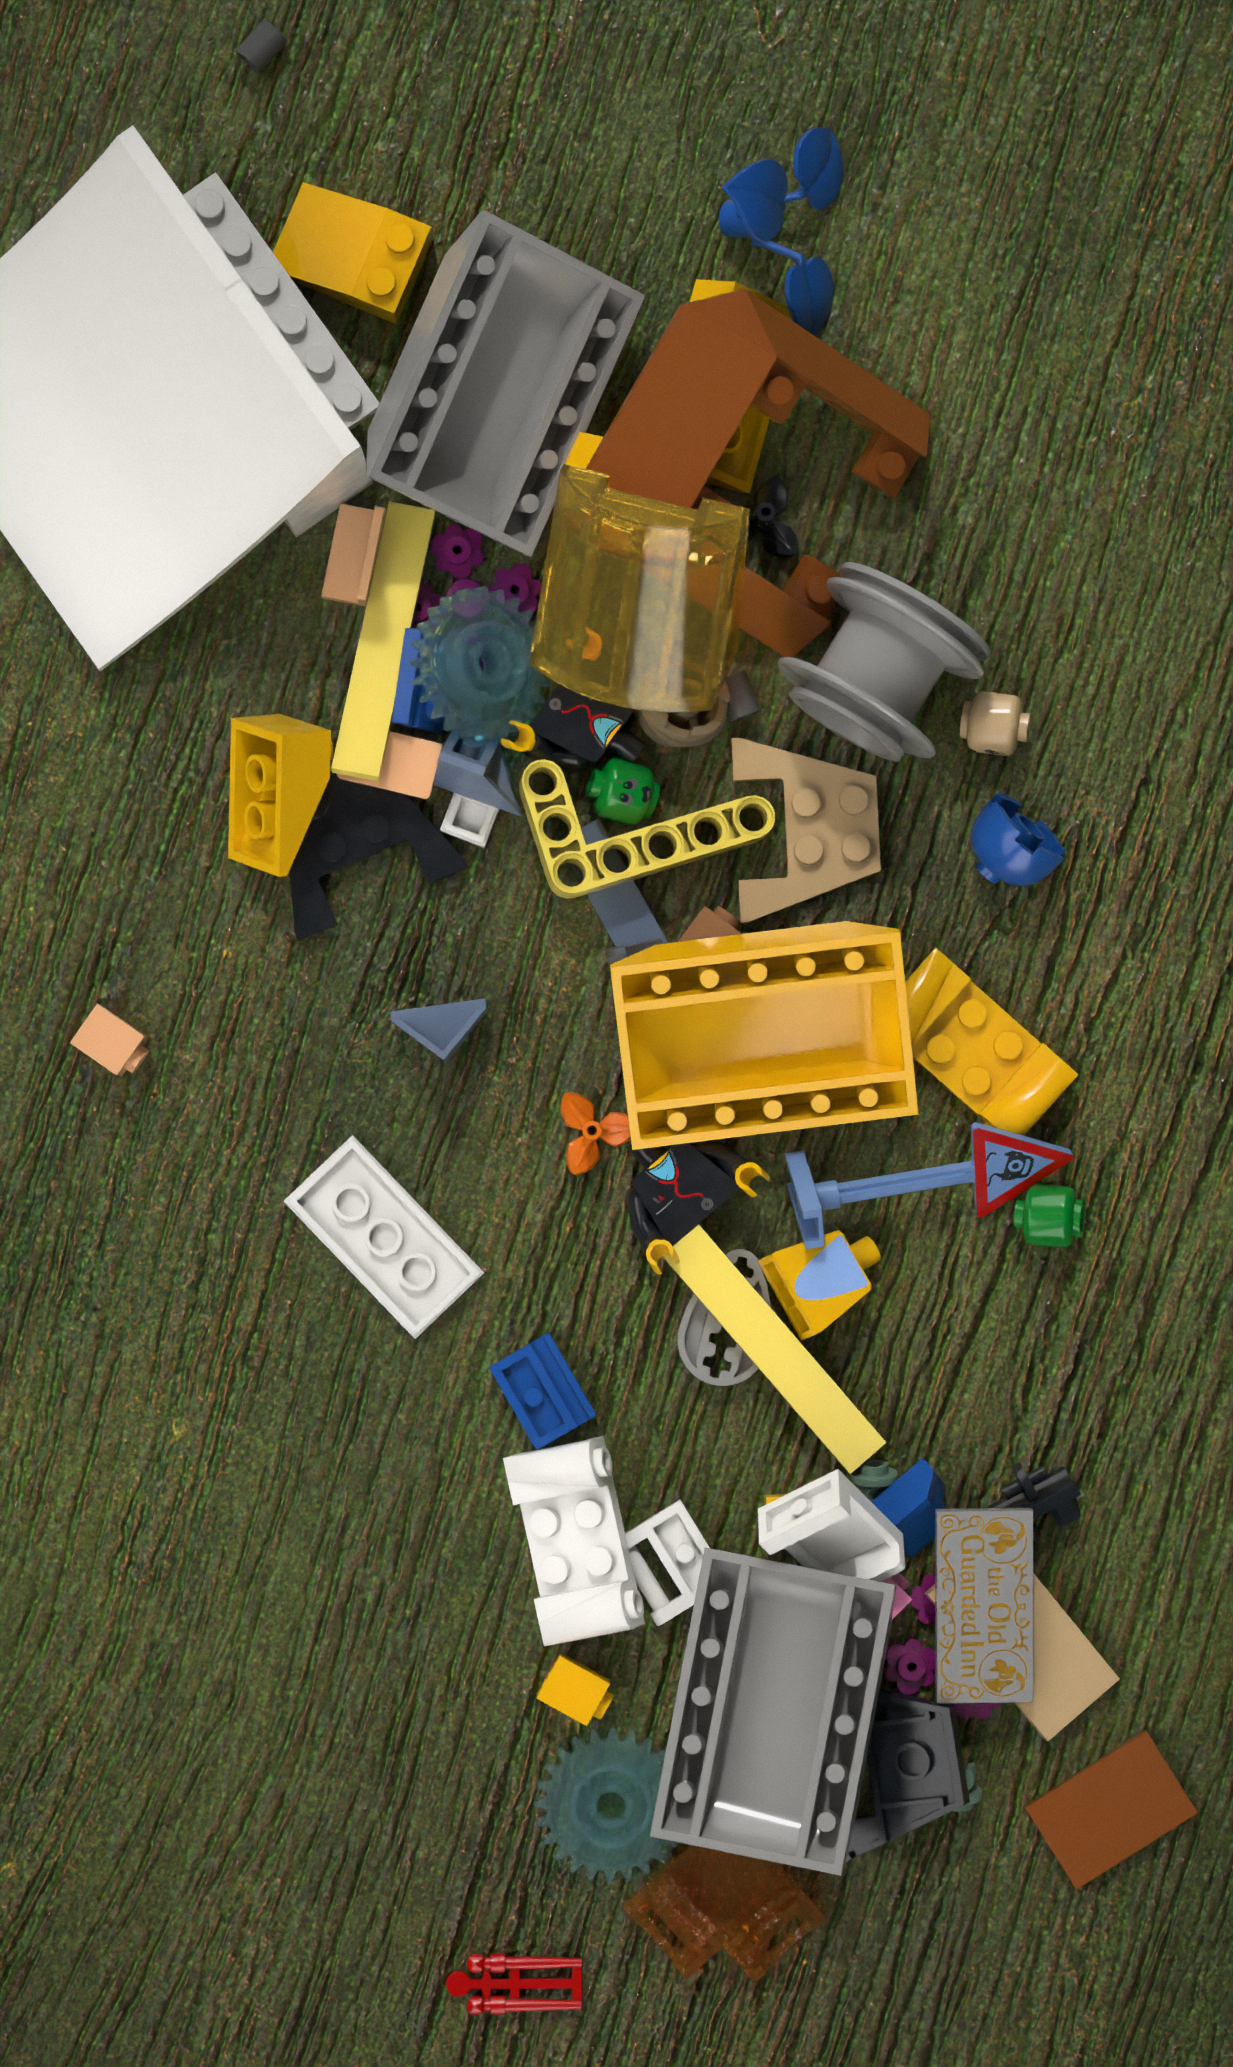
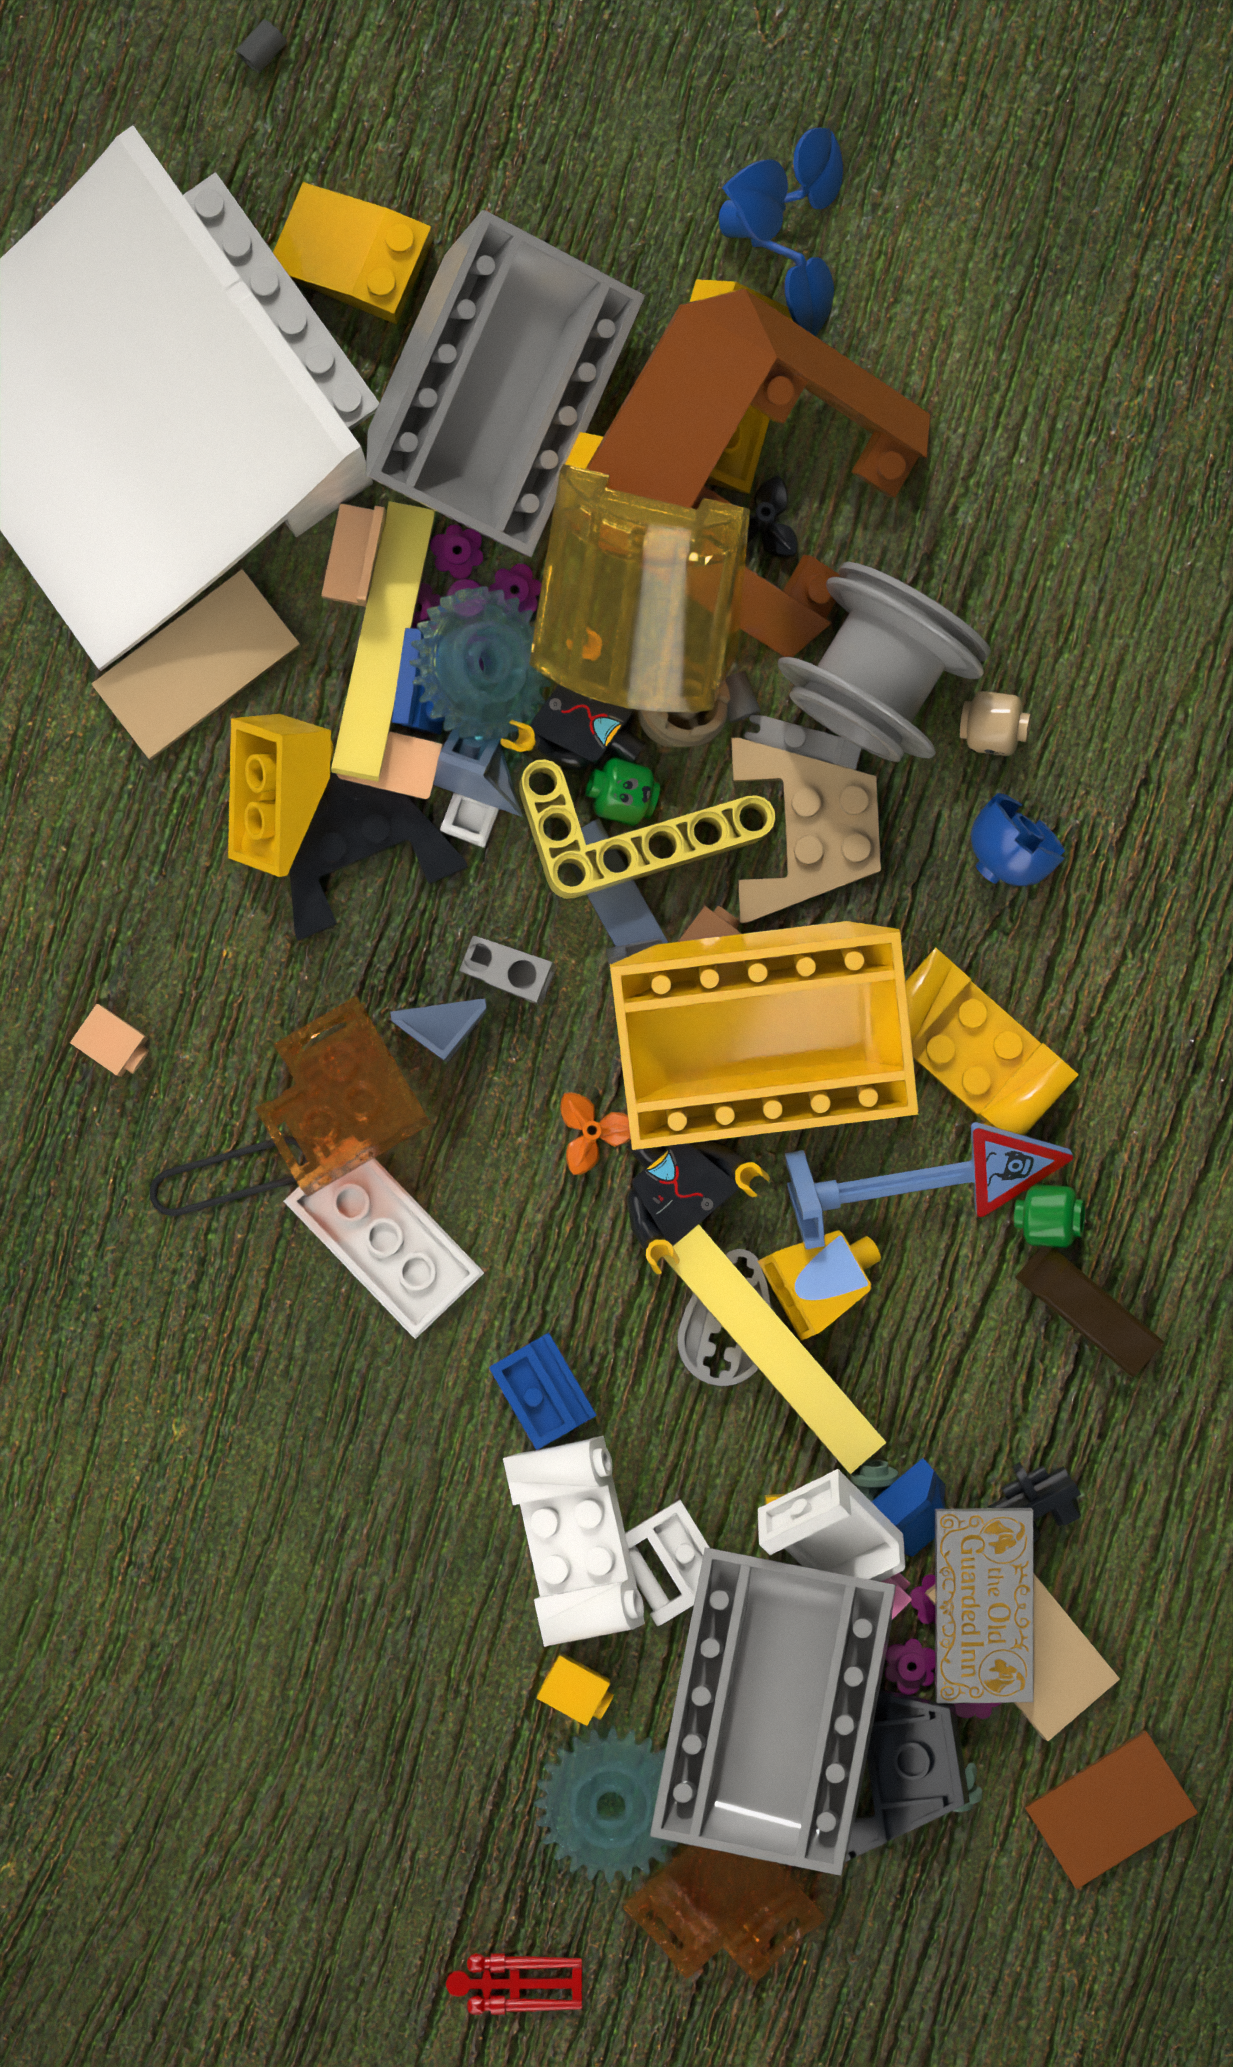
(196, 664): none -> tan tile
(225, 1198): none -> black piece
(345, 1098): none -> clear orange piece
(508, 969): none -> light grey leg
(804, 741): none -> light grey piece
(1089, 1310): none -> dark brown piece

